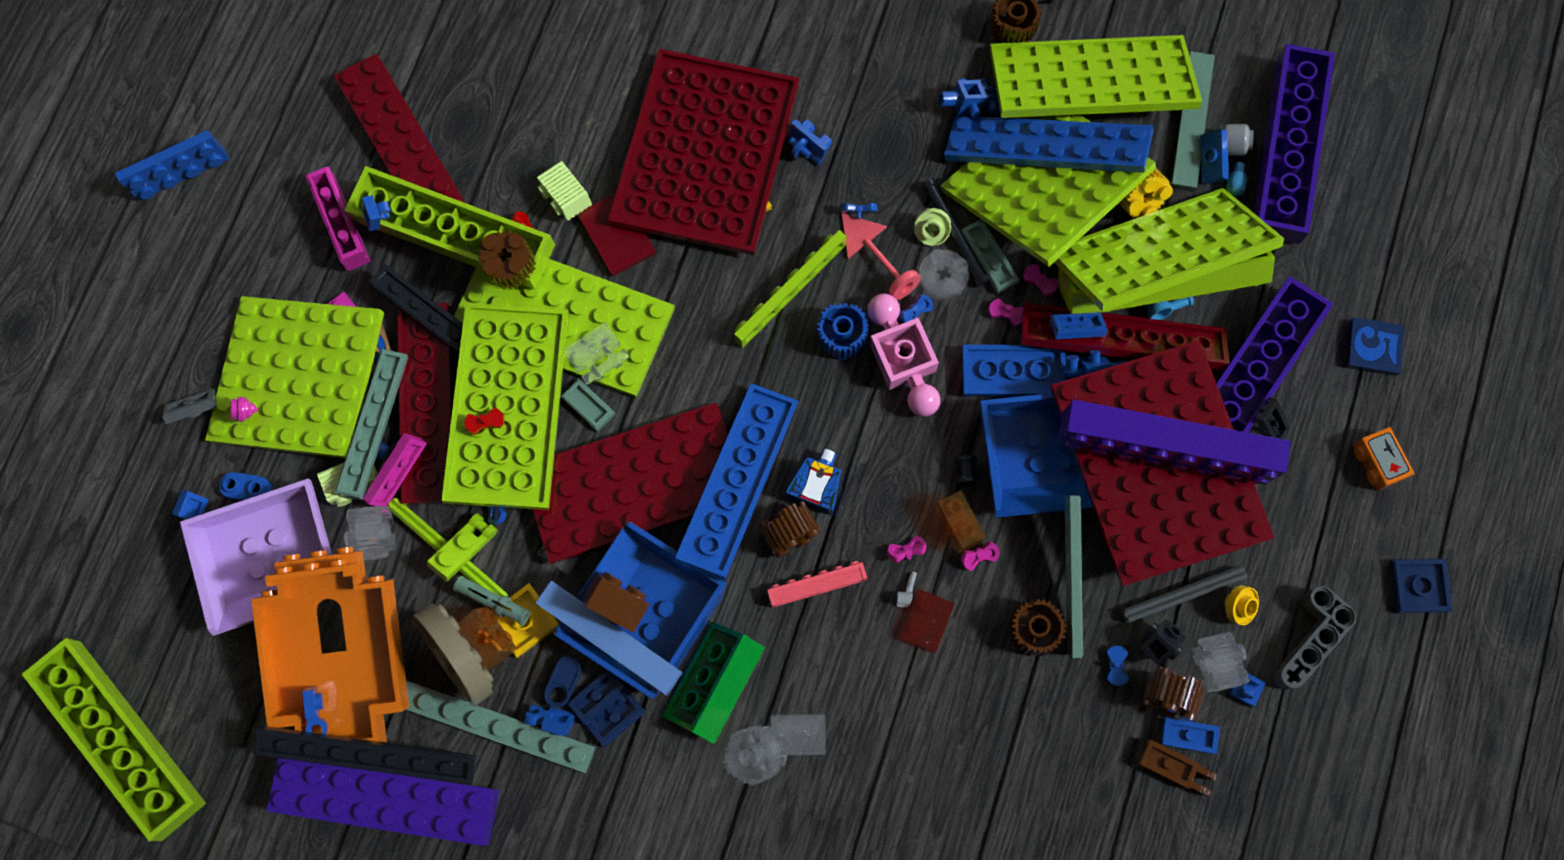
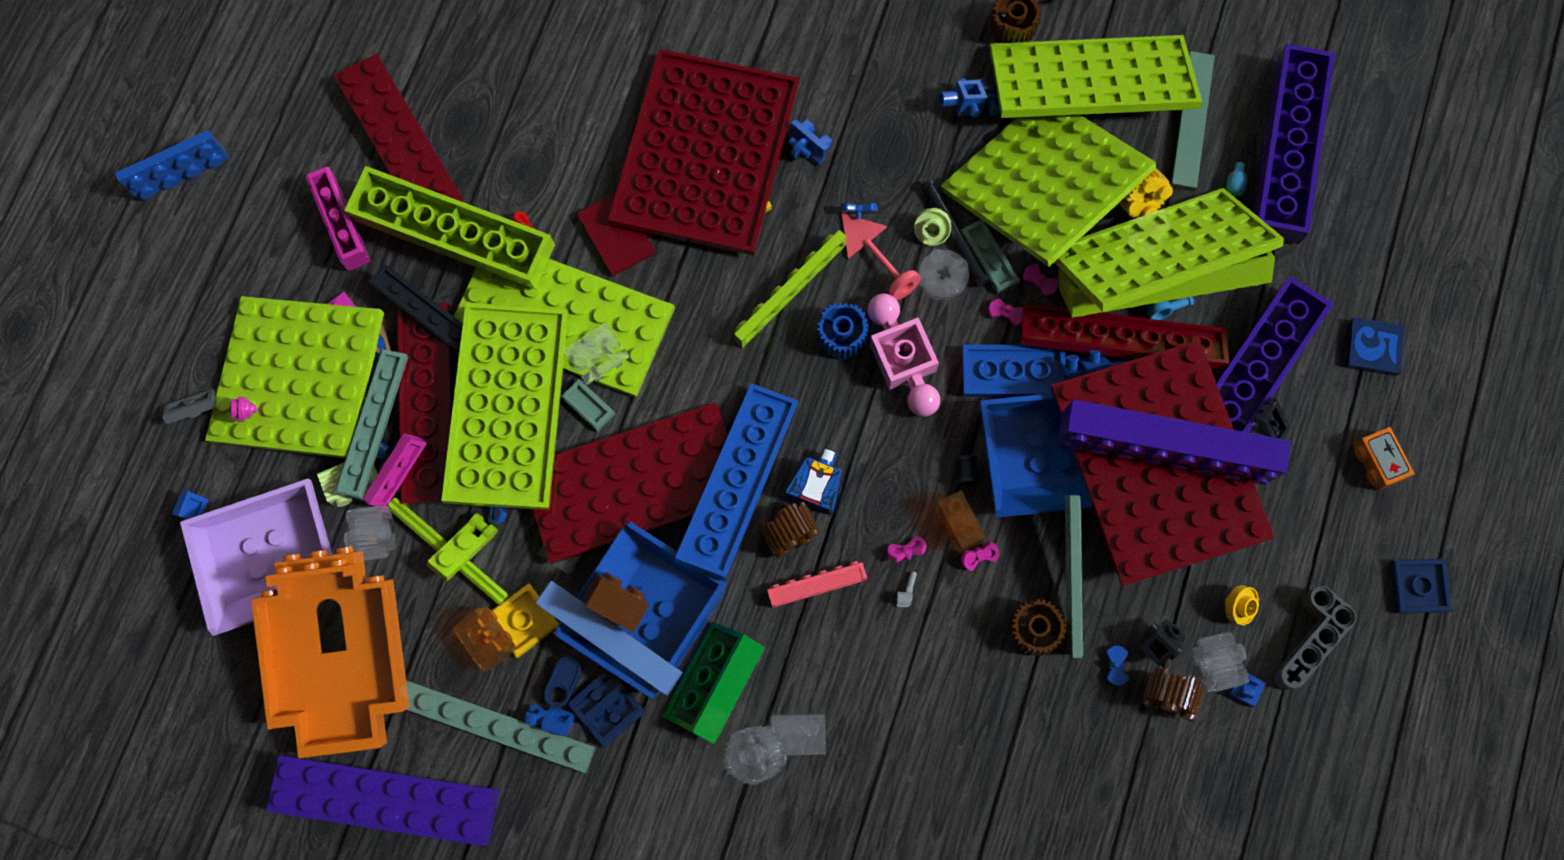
(114, 739): lime brick -> none
(243, 486): blue plate -> none
(313, 703): blue plate -> none
(364, 754): black tile -> none
(374, 212): blue tile -> none
(454, 653): dark tan piece -> none
(475, 424): red piece -> none
(502, 247): reddish brown brick -> none
(517, 614): sand green pin -> none
(564, 190): yellowish green brick -> none
(922, 304): blue piece -> none
(927, 621): clear red plate -> none
(1050, 143): blue plate -> none
(1078, 325): blue plate -> none
(1174, 767): reddish brown hinge -> none
(1184, 594): dark grey axle -> none
(1190, 735): blue plate -> none
(1214, 156): blue plate -> none
(1239, 139): light grey head -> none

